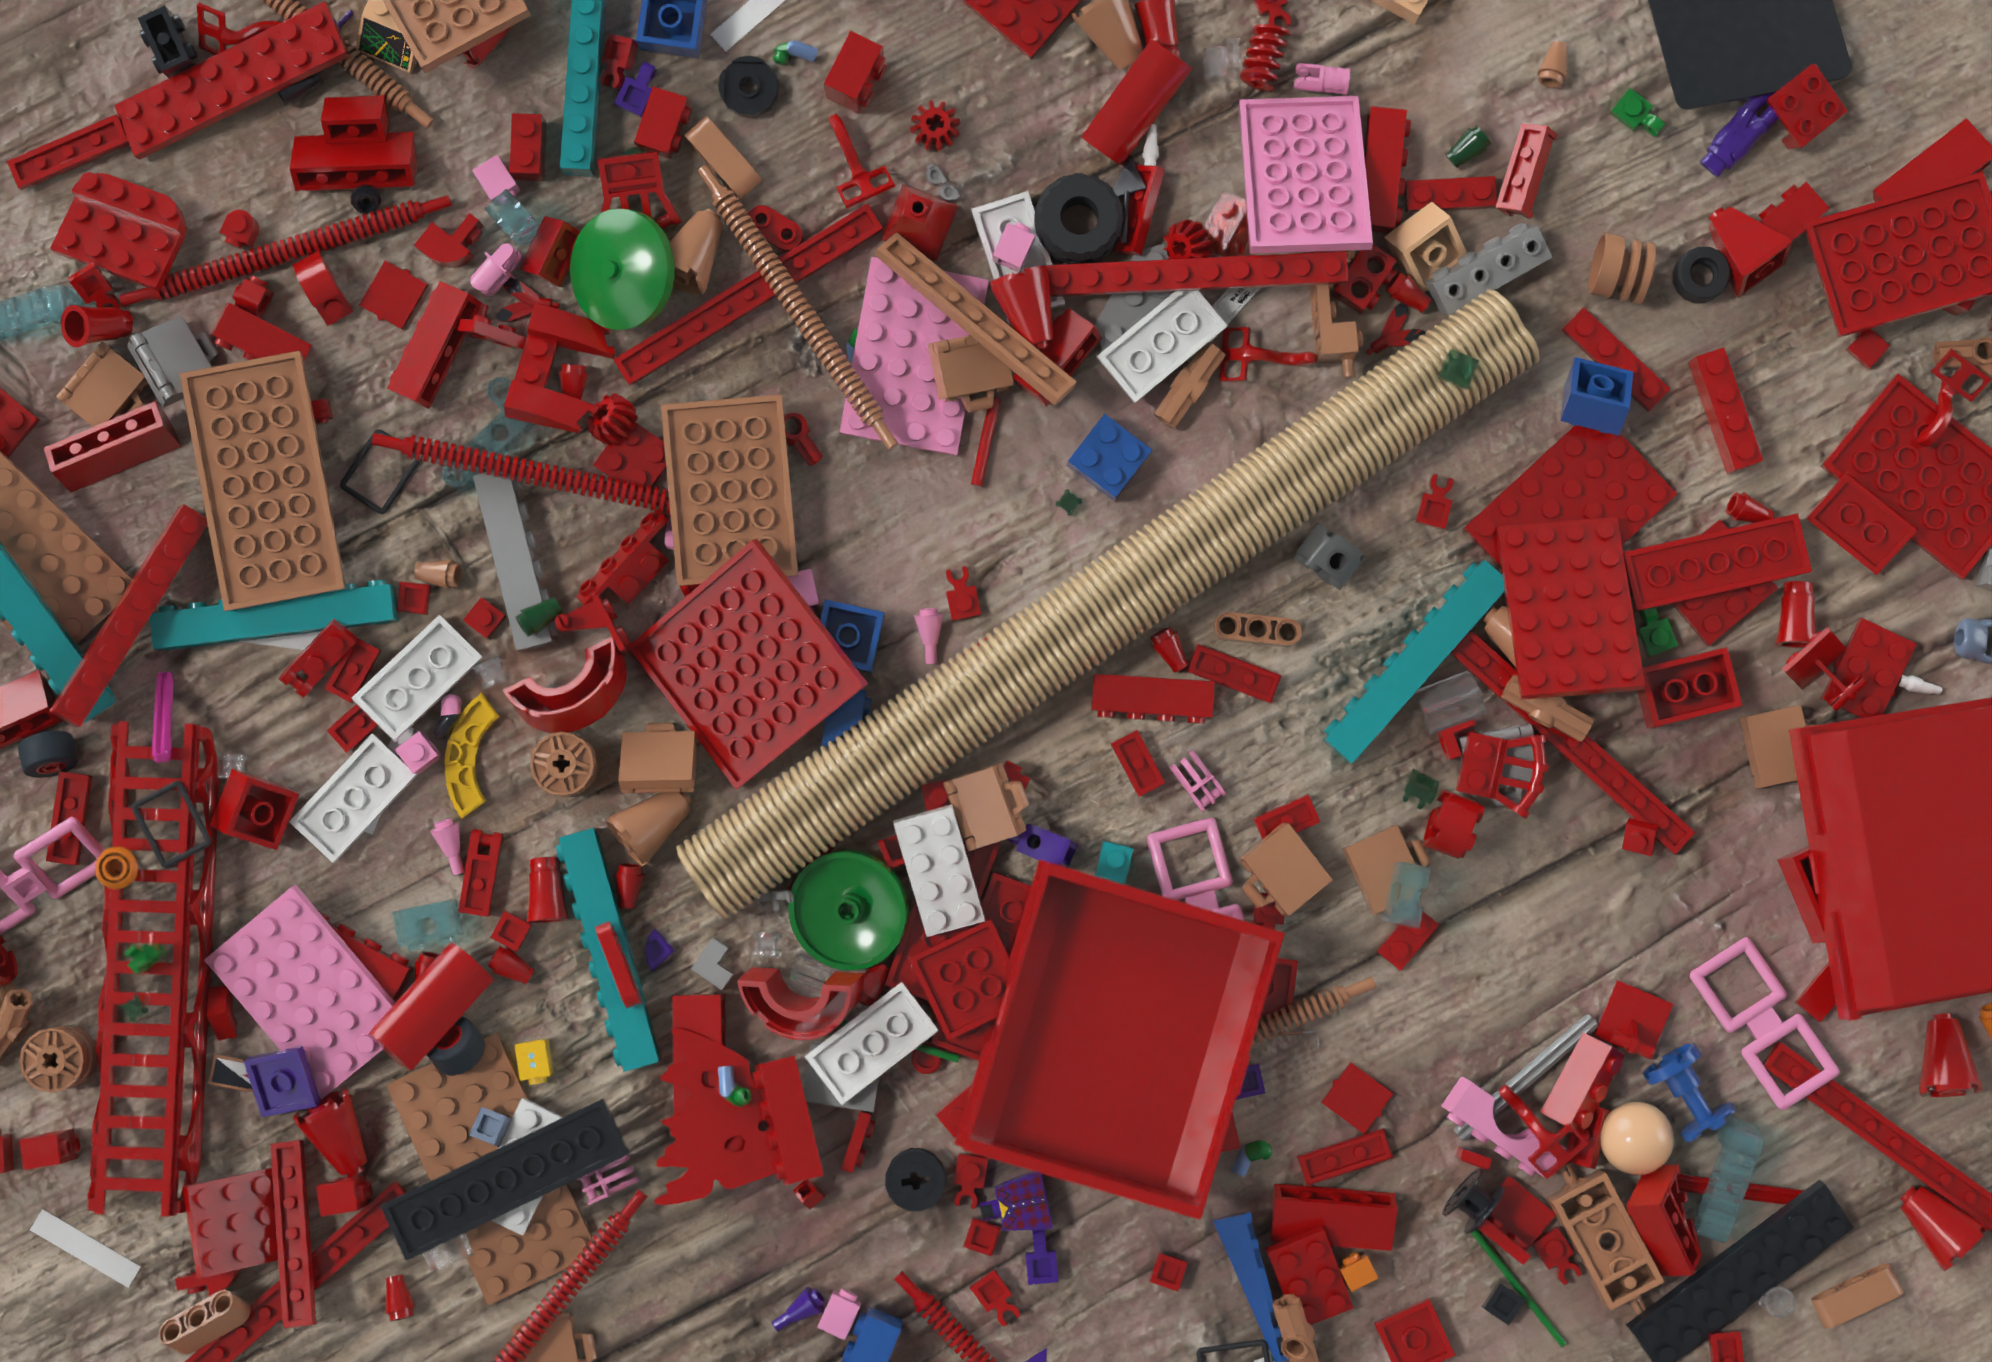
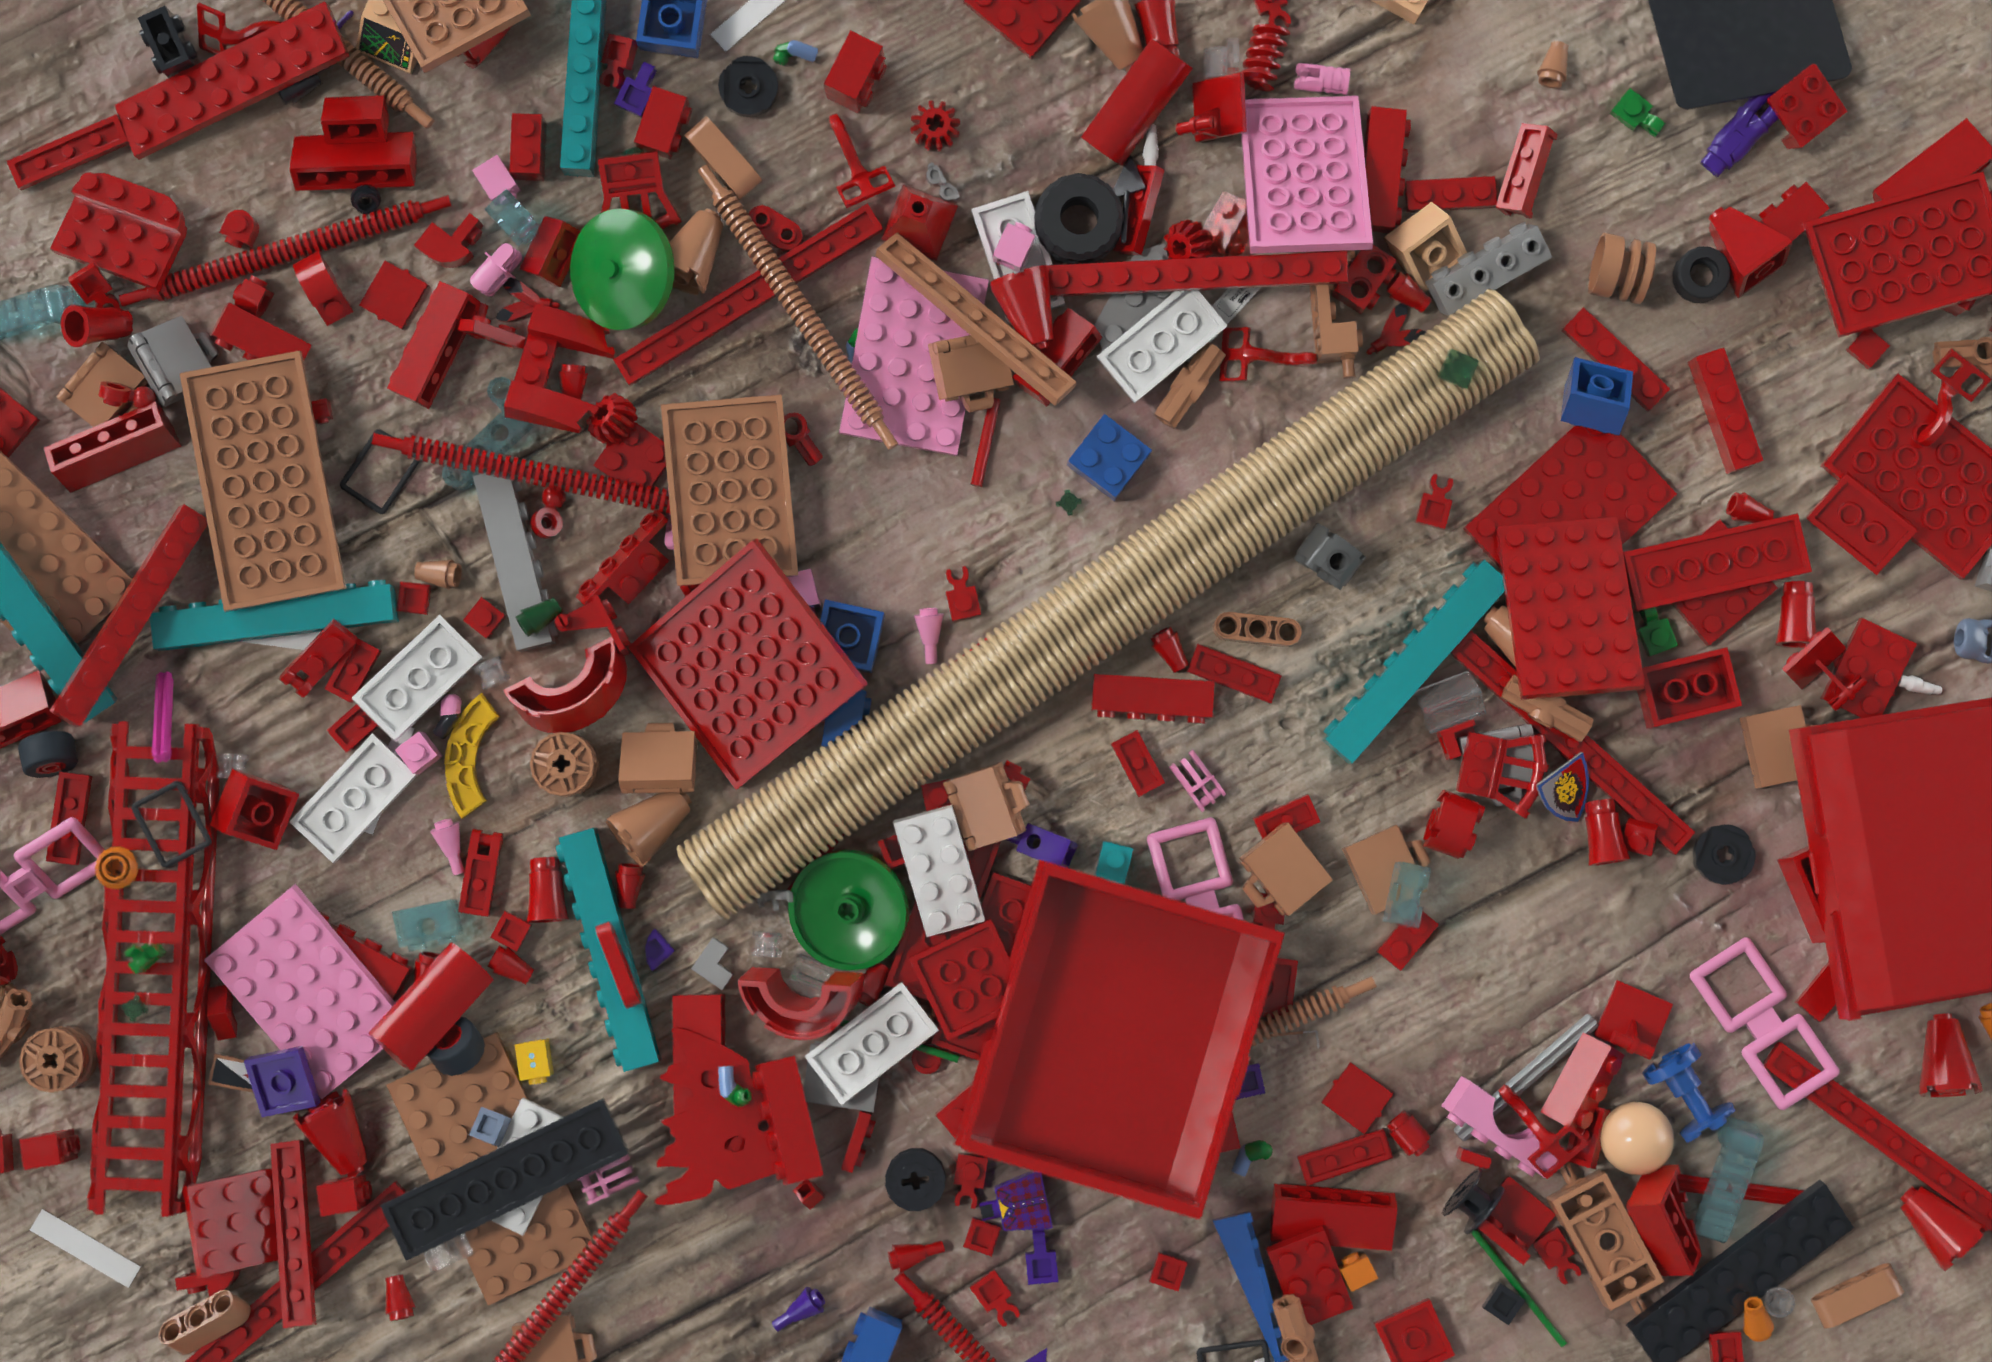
(116, 394): none -> red plate
(552, 500): none -> red plate
(839, 1313): bright pink brick -> none
(908, 1255): none -> red cone
(1217, 108): none -> red plate
(1409, 1134): none -> red brick
(1421, 787): clear green tile -> none
(1469, 146): dark green cone -> none
(1566, 789): none -> shield
(1604, 833): none -> red plant
(1738, 845): none -> black plate
(1757, 1322): none -> orange cone

